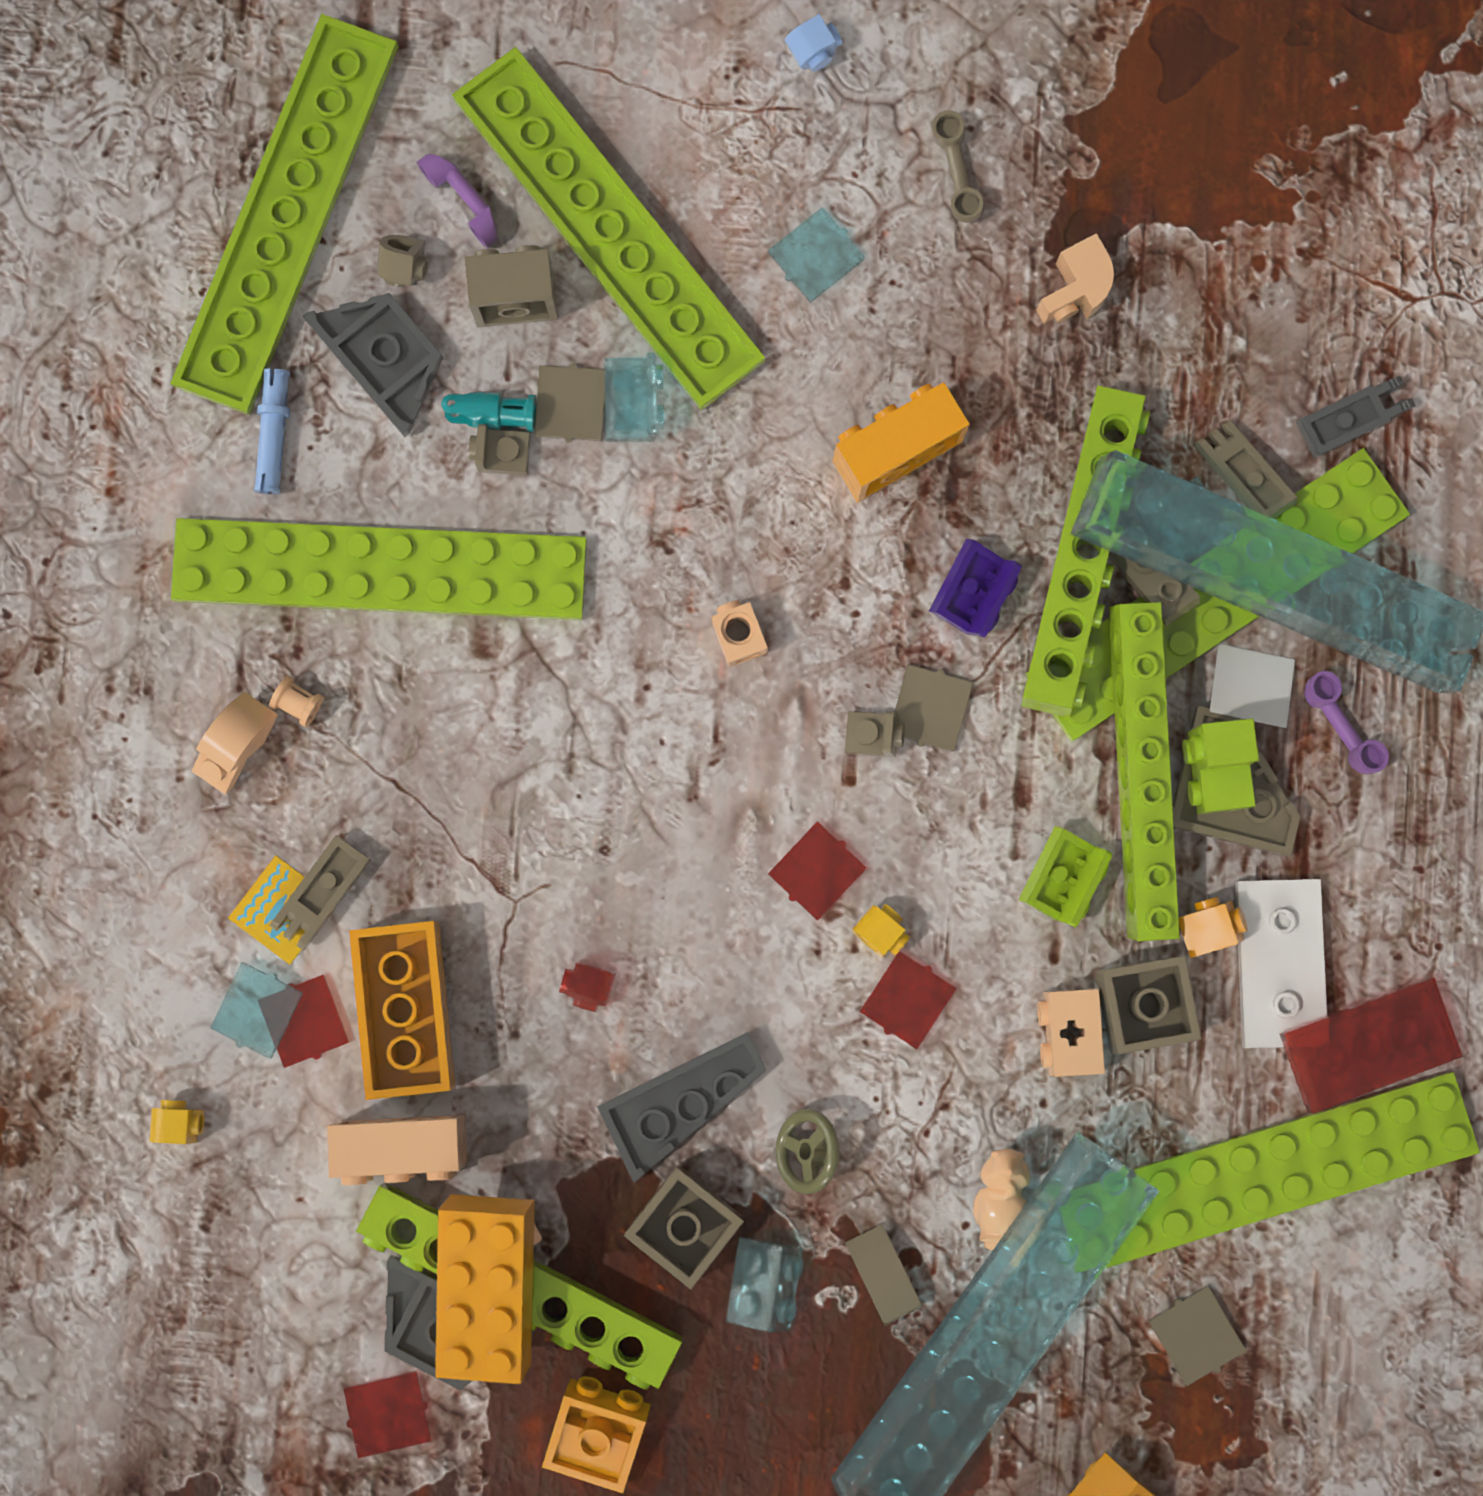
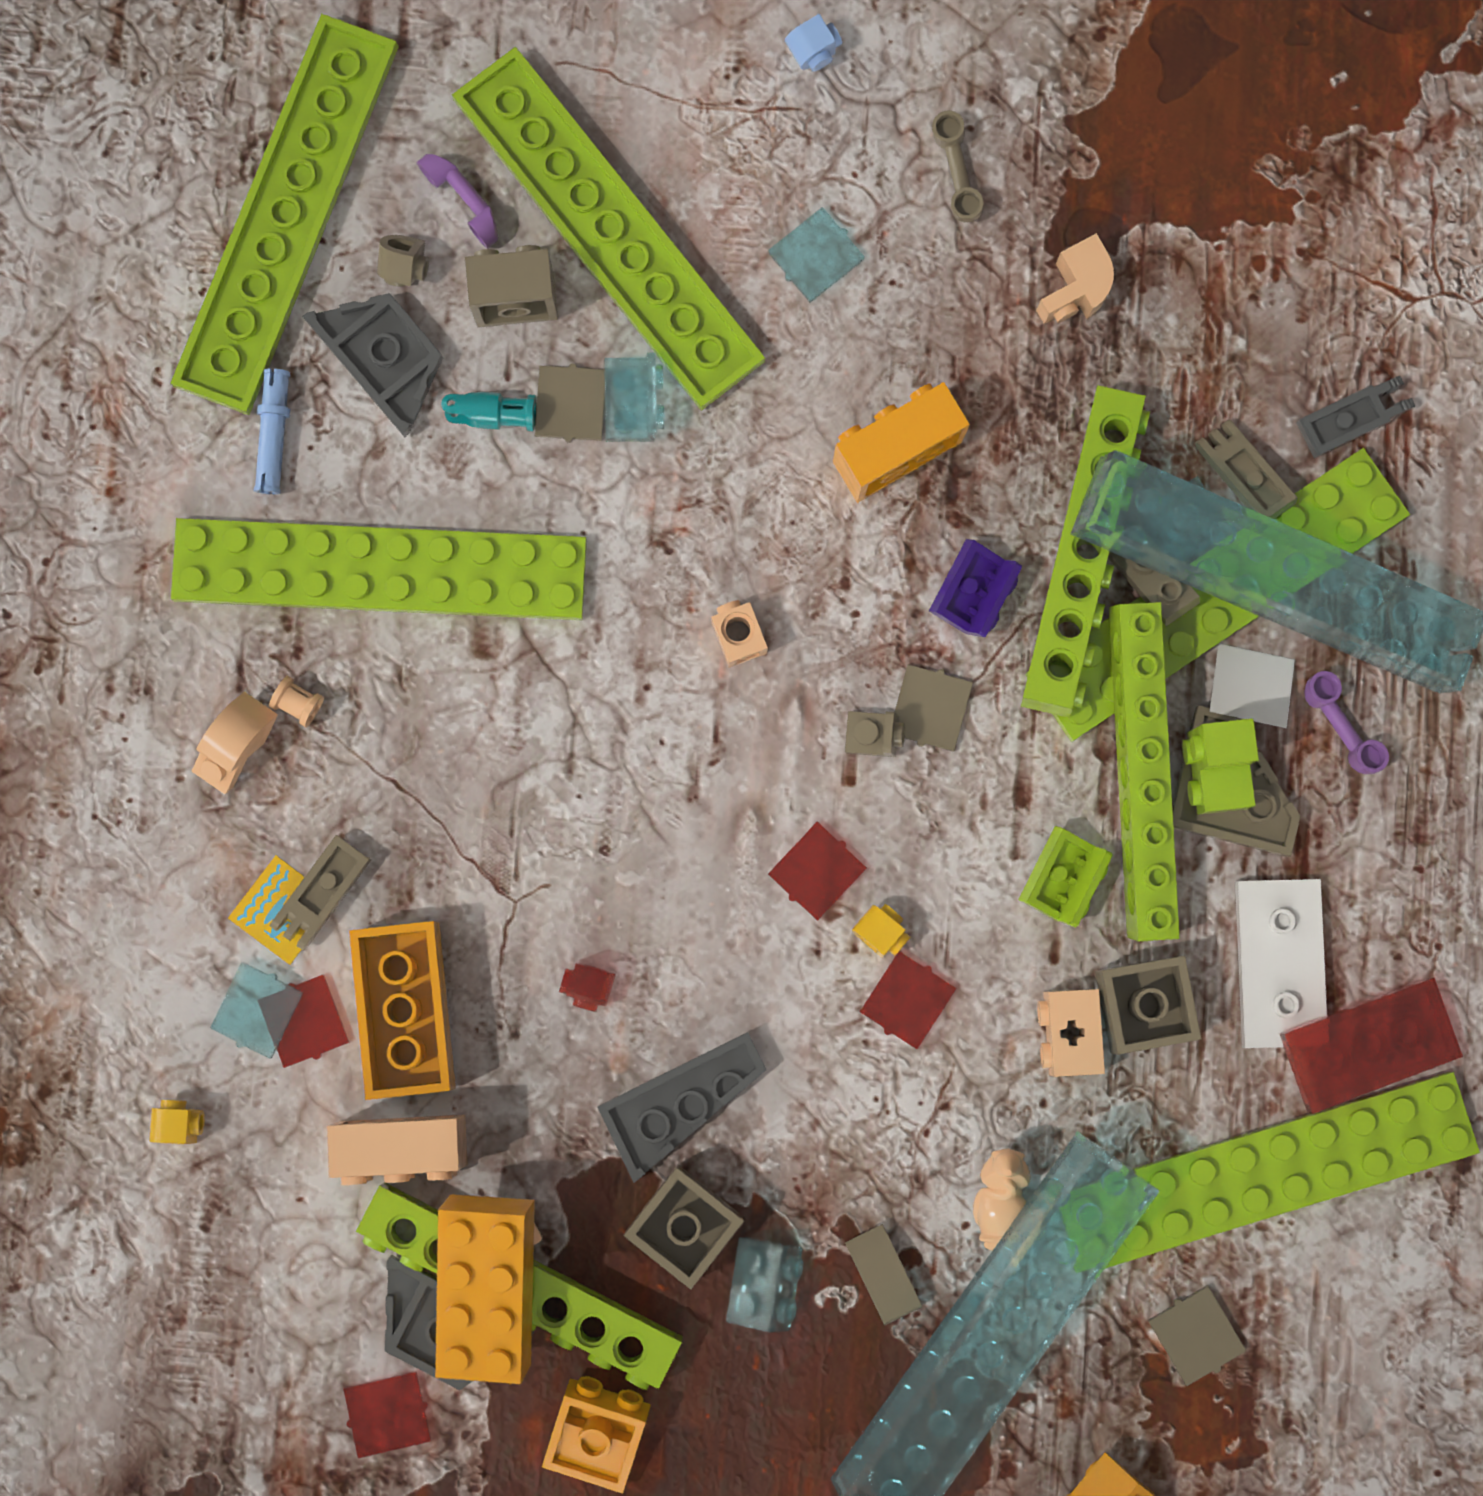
(500, 451): dark tan bracket -> none
(815, 1153): olive piece -> none
(1212, 926): light orange brick -> none

